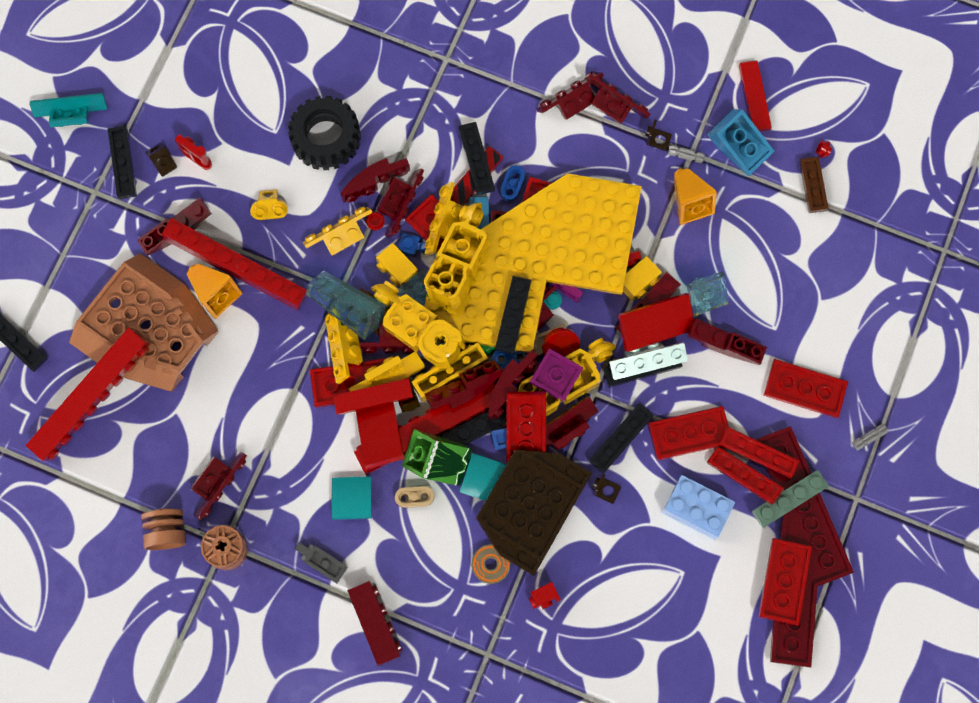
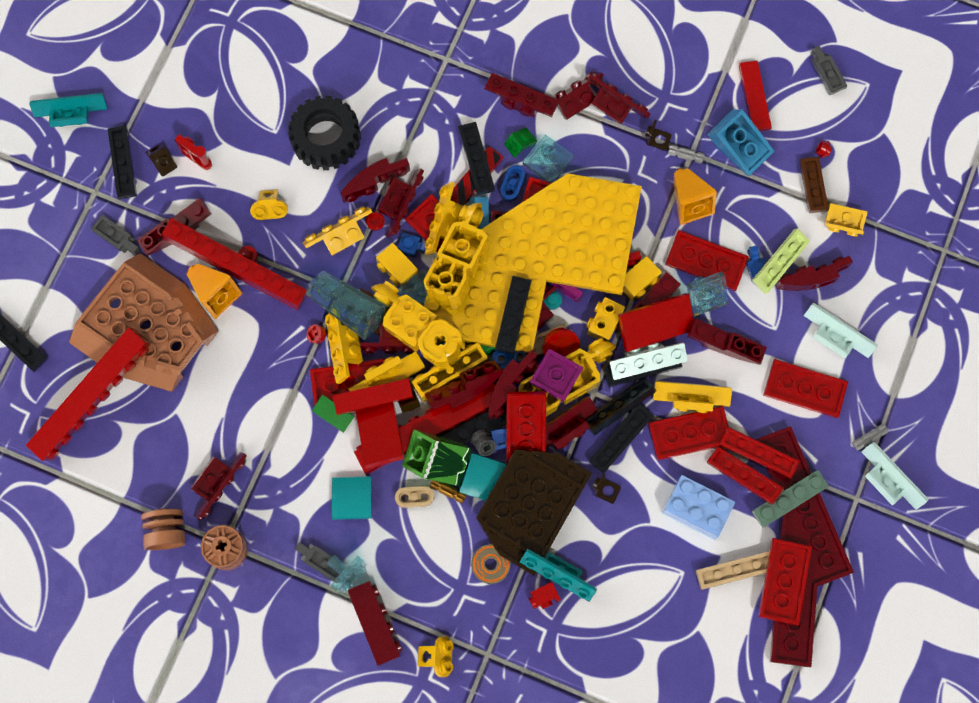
(115, 235): none -> dark grey hinge
(249, 252): none -> red tile
(316, 334): none -> red tile
(326, 409): none -> green tile
(347, 573): none -> clear light blue plate
(440, 656): none -> yellow bracket
(448, 491): none -> pearl gold axle
(483, 442): none -> dark grey wheel
(520, 97): none -> dark red bracket
(520, 141): none -> green bracket
(551, 154): none -> clear light blue plate
(559, 572): none -> teal bracket
(605, 319): none -> yellow brick
(620, 405): none -> black plate
(692, 396): none -> yellow bracket
(706, 258): none -> red tile
(732, 571): none -> tan plate
(756, 262): none -> blue plate
(781, 261): none -> yellowish green plate
(810, 278): none -> dark red slope
(827, 71): none -> dark grey hinge
(837, 334): none -> light aqua bracket
(846, 219): none -> yellow bracket
(890, 478): none -> light aqua bracket

